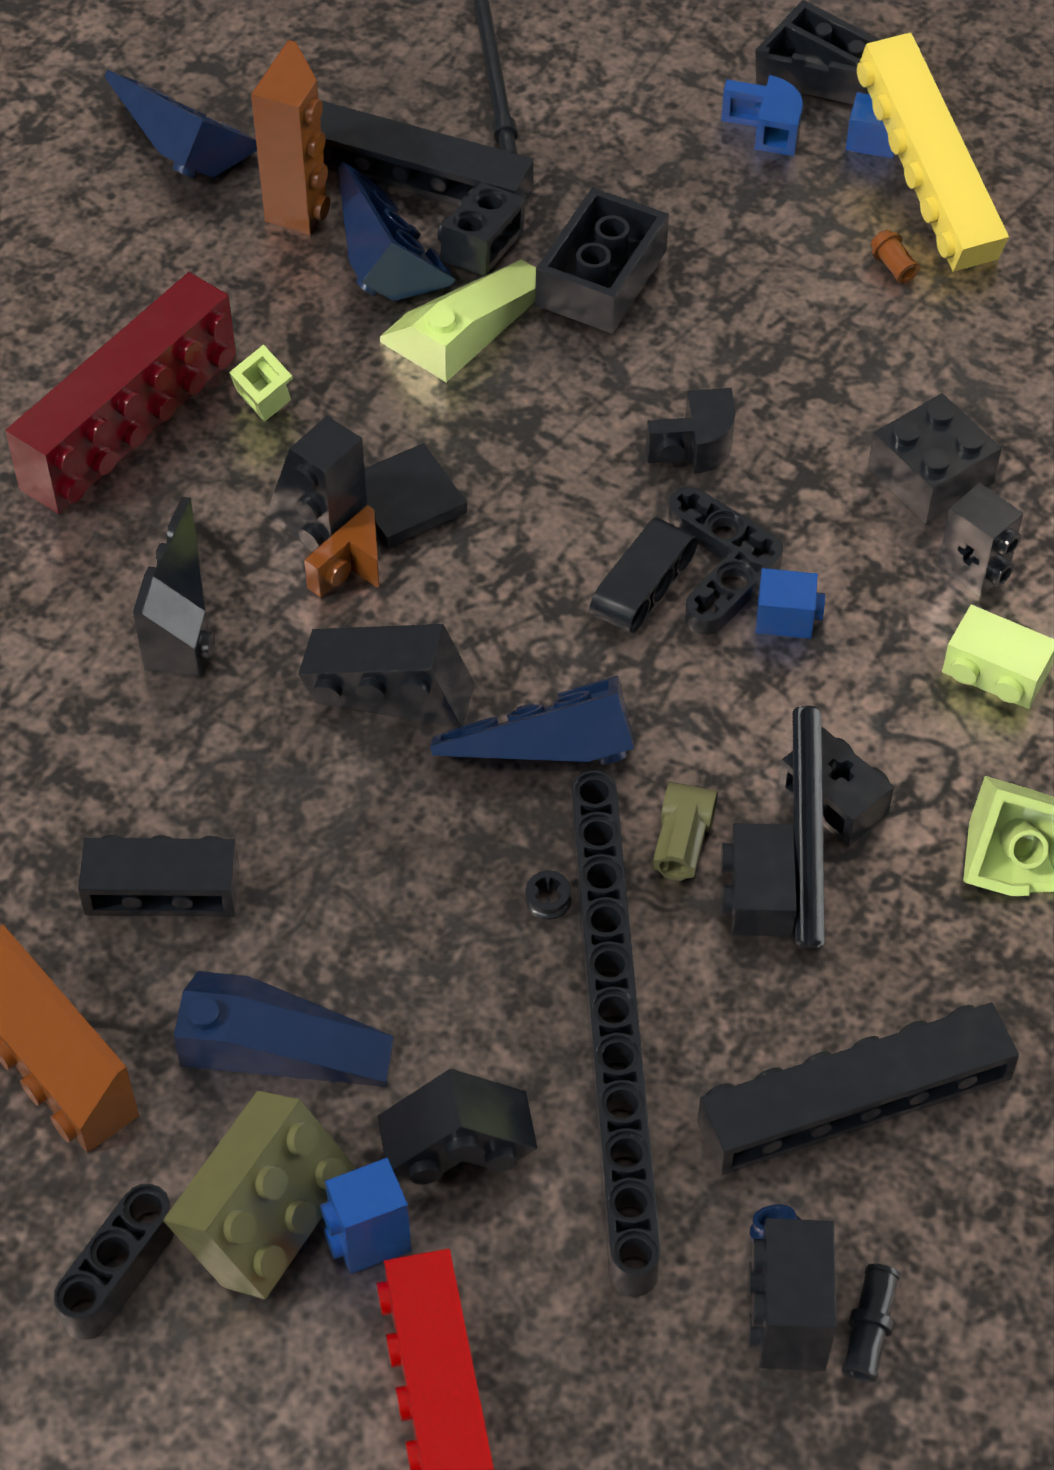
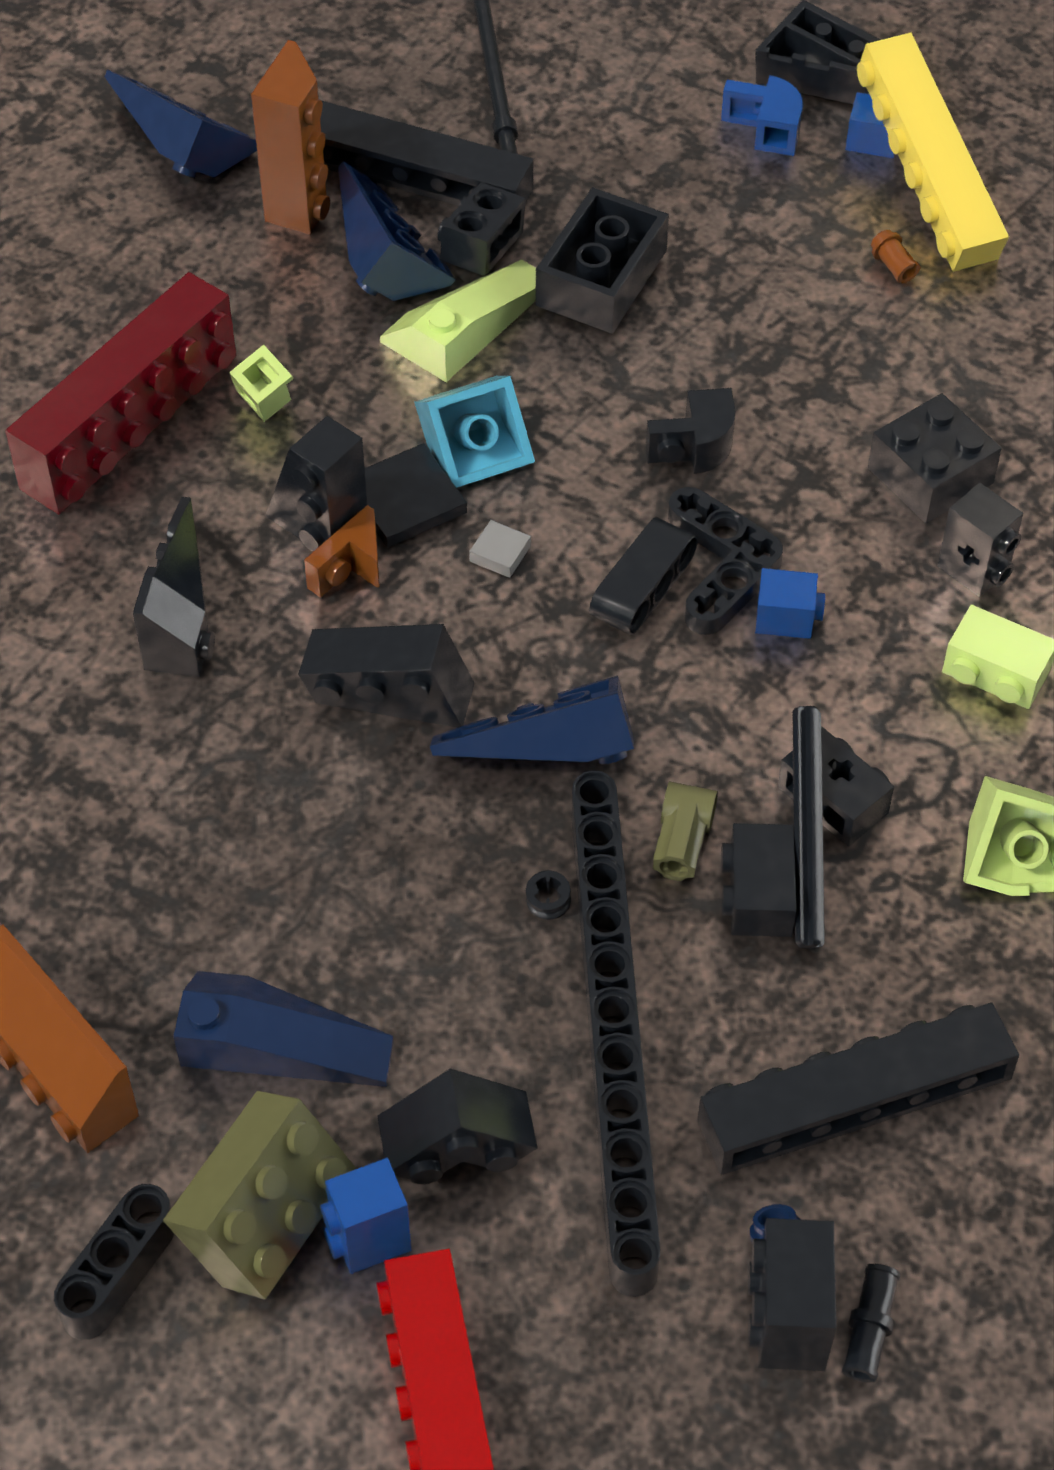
(159, 876): black brick -> none
(476, 430): none -> medium azure slope
(500, 548): none -> light grey tile

